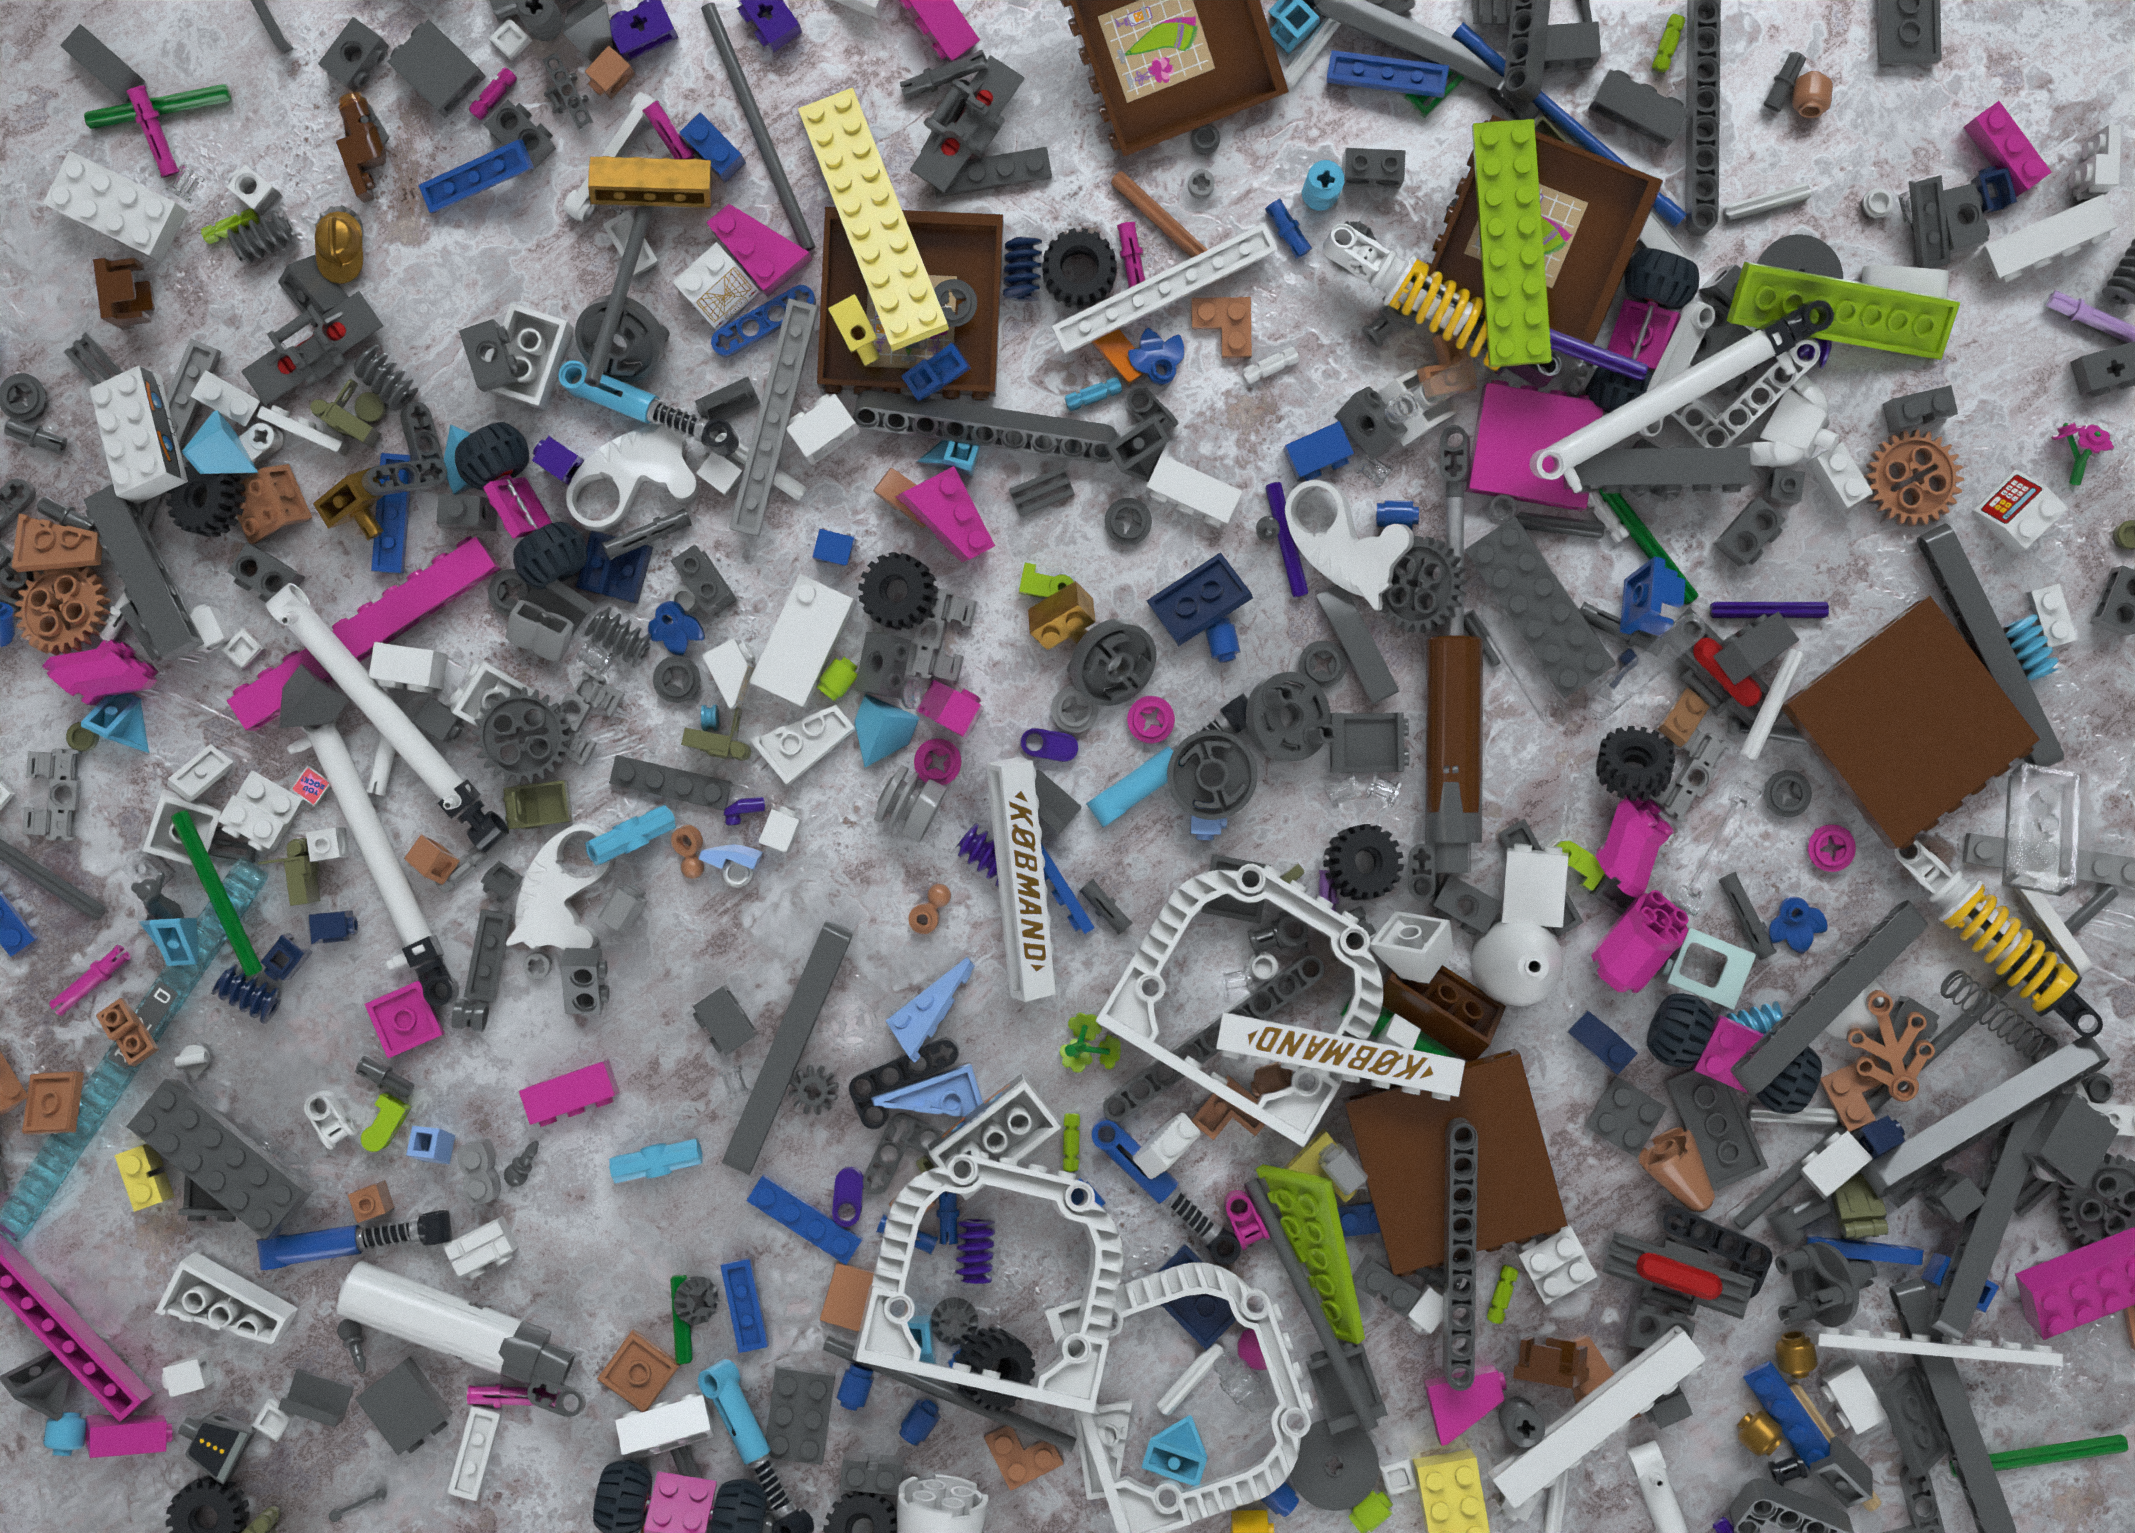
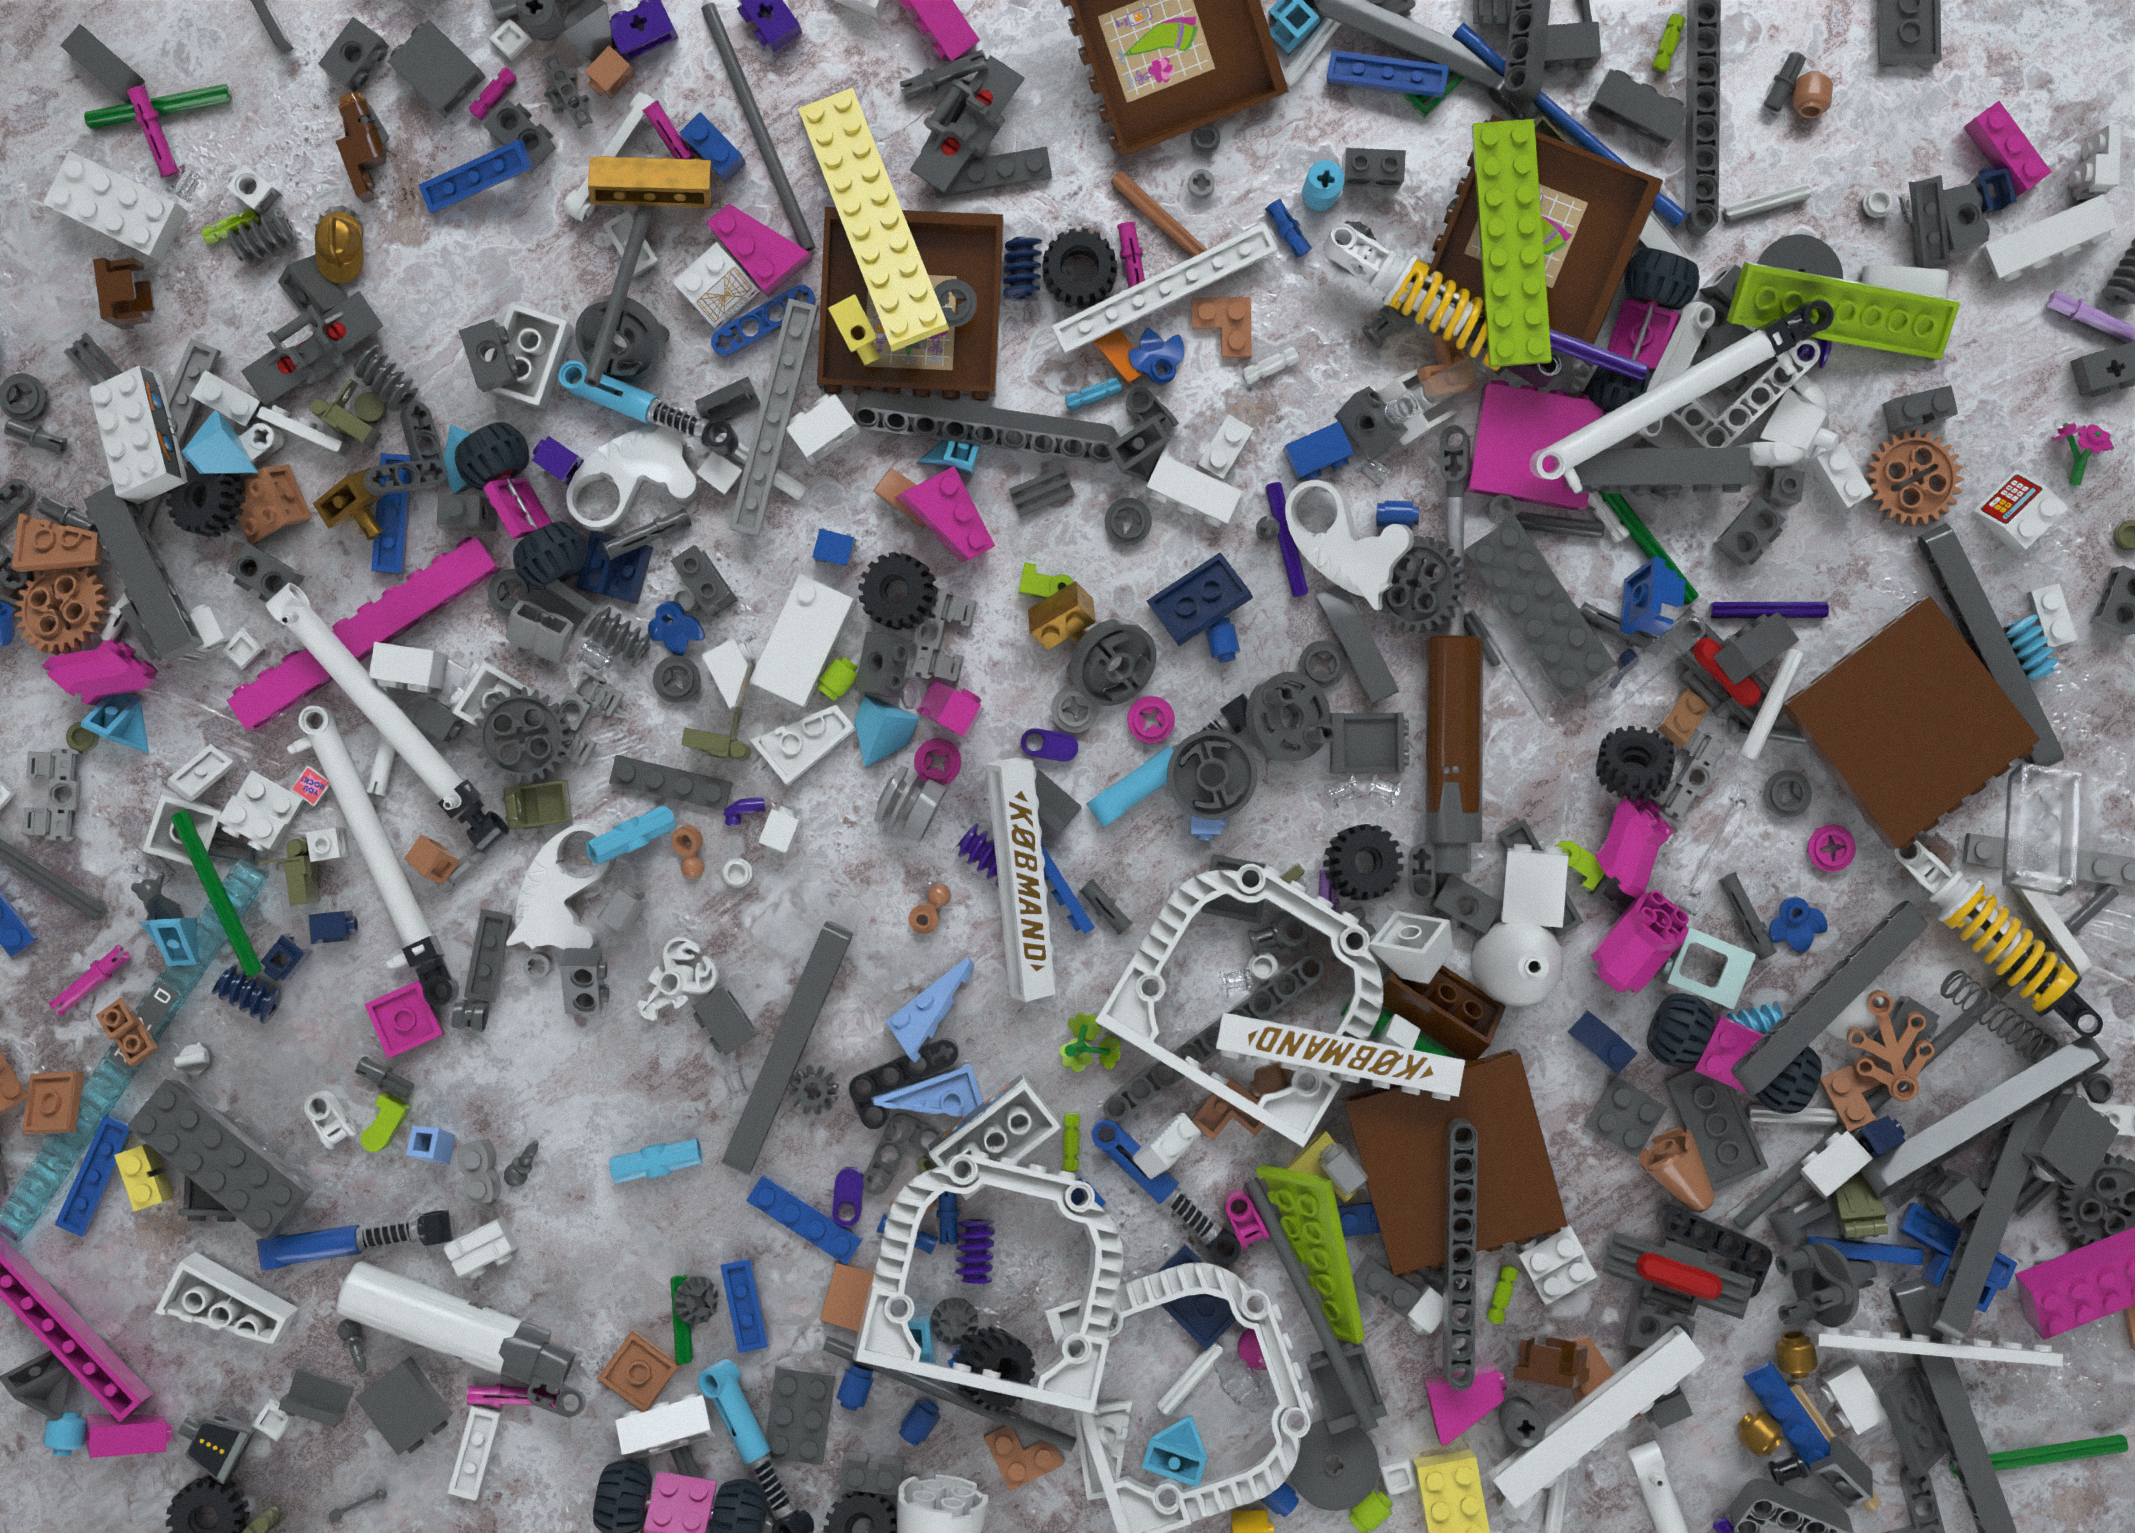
(94, 1176): none -> blue plate
(187, 1375): white brick -> none
(309, 700): dark grey slope -> none
(371, 1201): nougat brick -> none
(501, 880): dark grey tile -> none
(569, 1093): dark pink brick -> none
(678, 978): none -> white animal
(710, 717): medium azure bush -> none
(740, 854): light blue slope -> none
(936, 372): blue slope -> none
(1225, 447): none -> white plate
(1943, 1237): none -> blue plate

